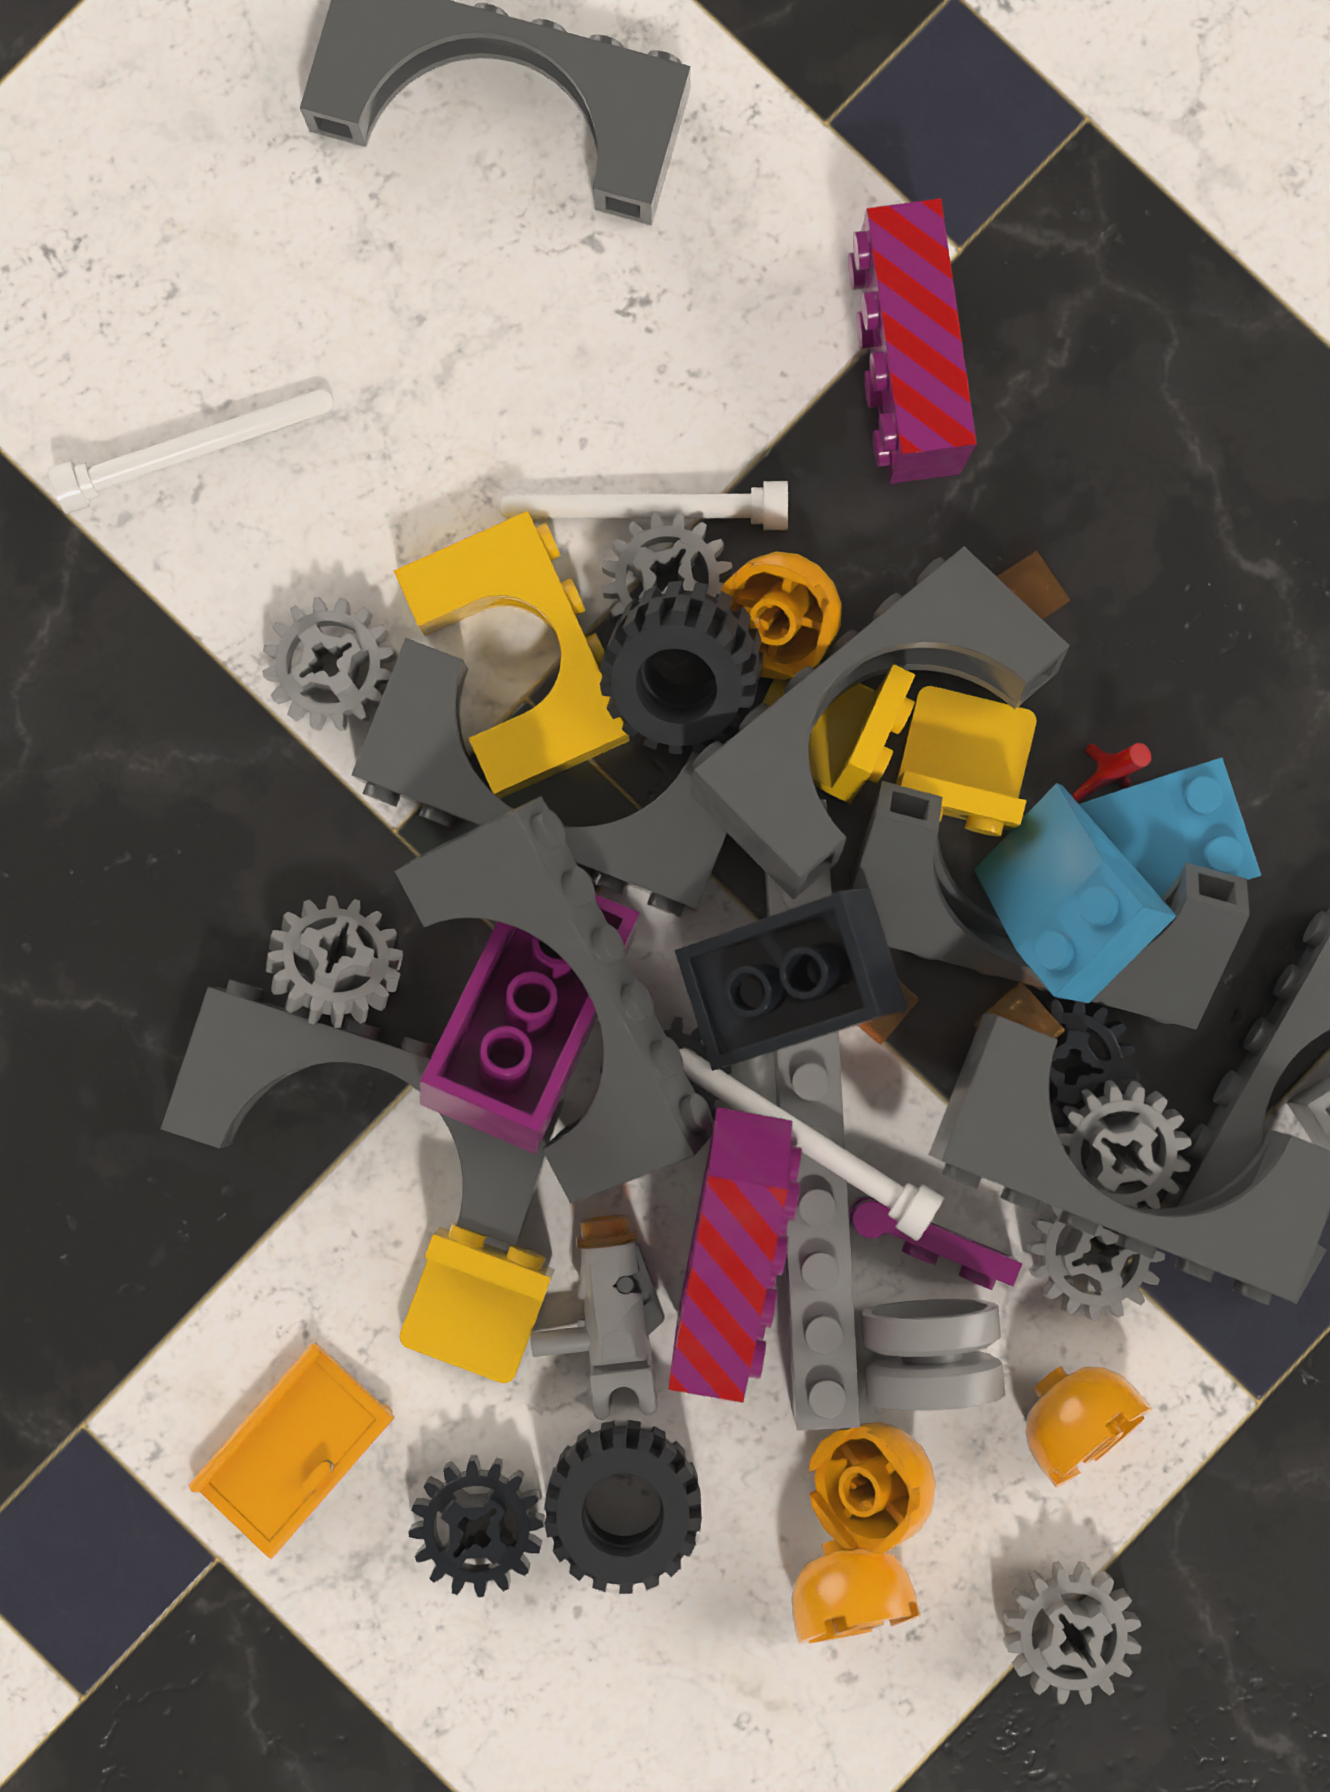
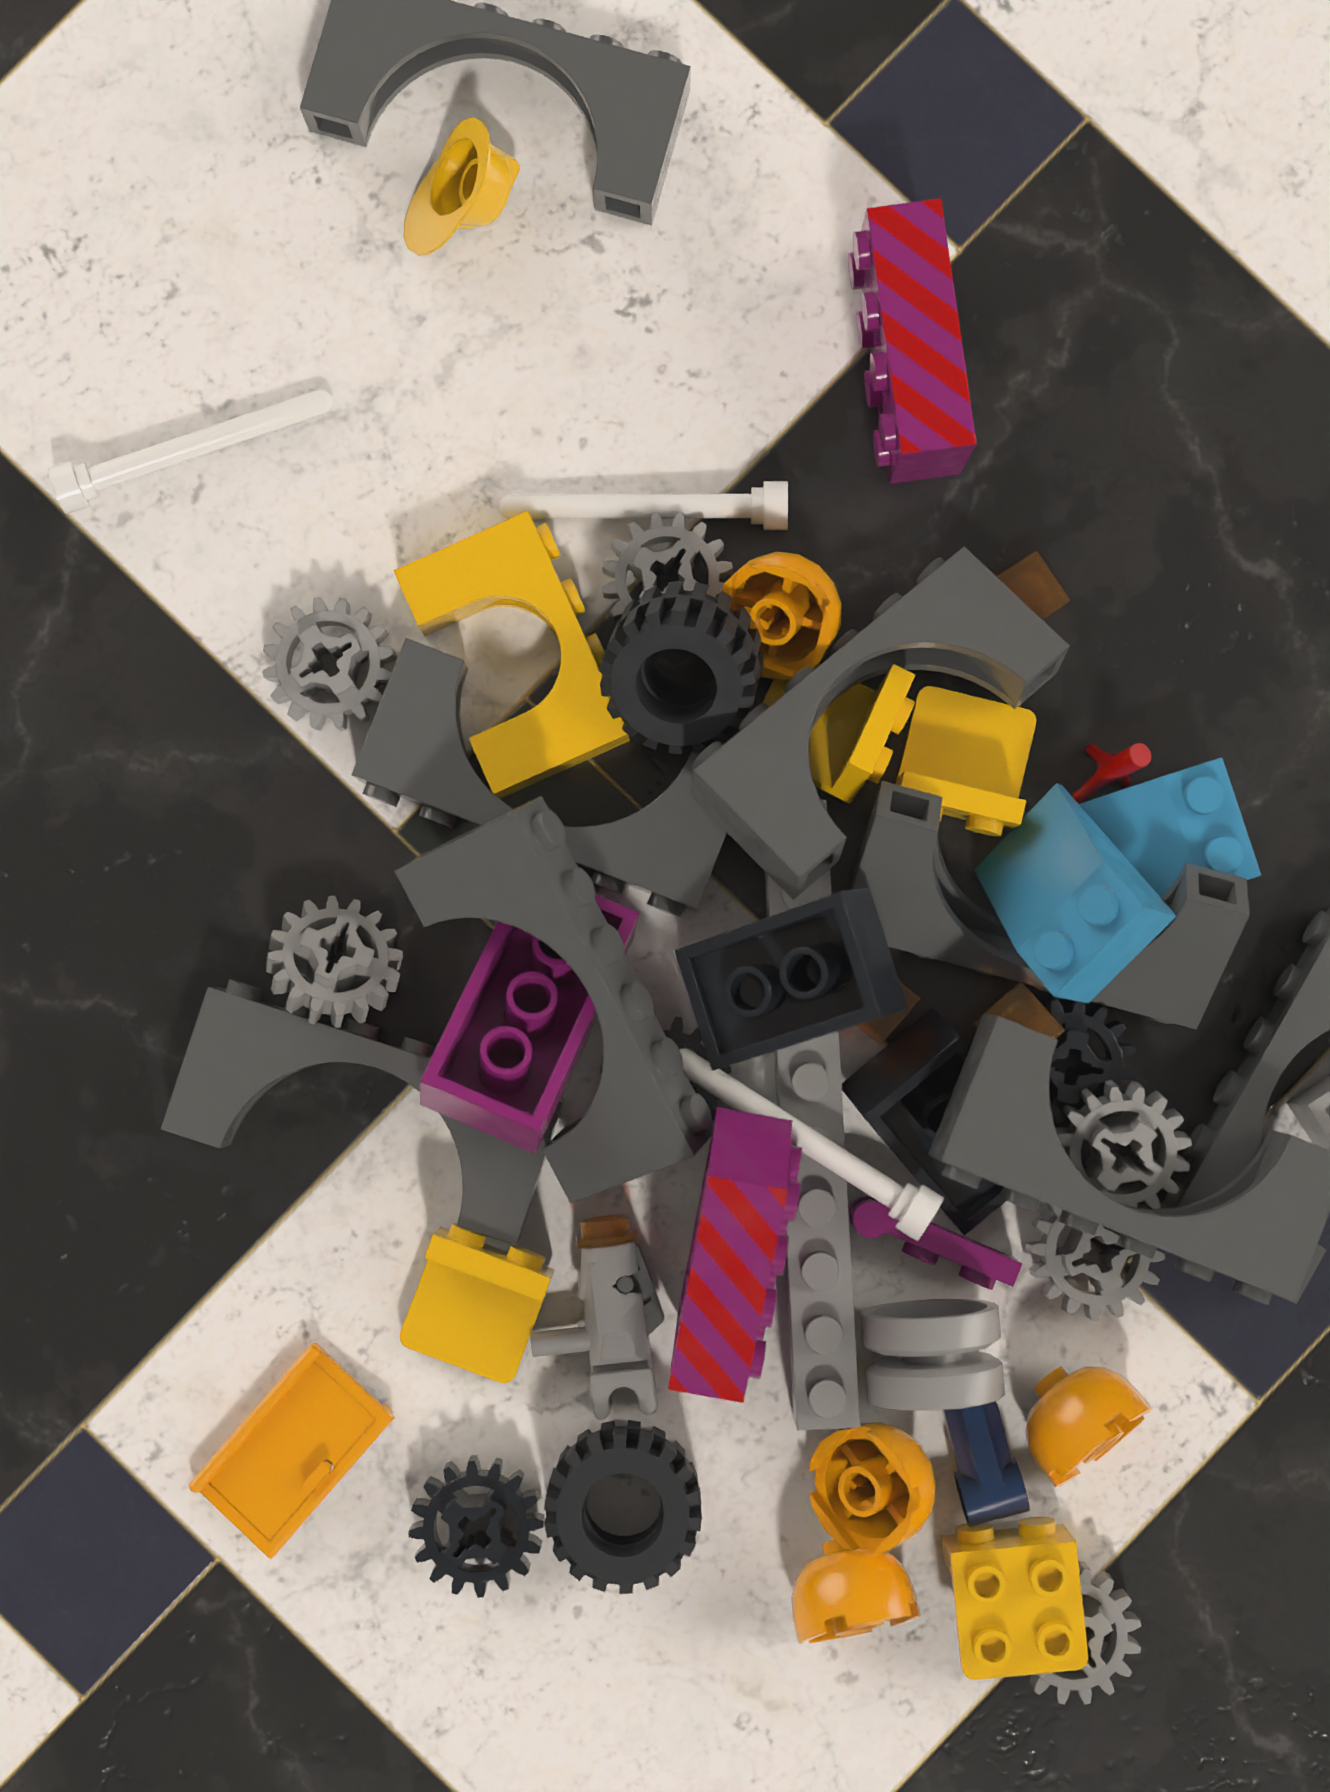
(461, 189): none -> yellow piece
(904, 1101): none -> black slope
(986, 1474): none -> dark blue piece
(1016, 1599): none -> yellow bracket

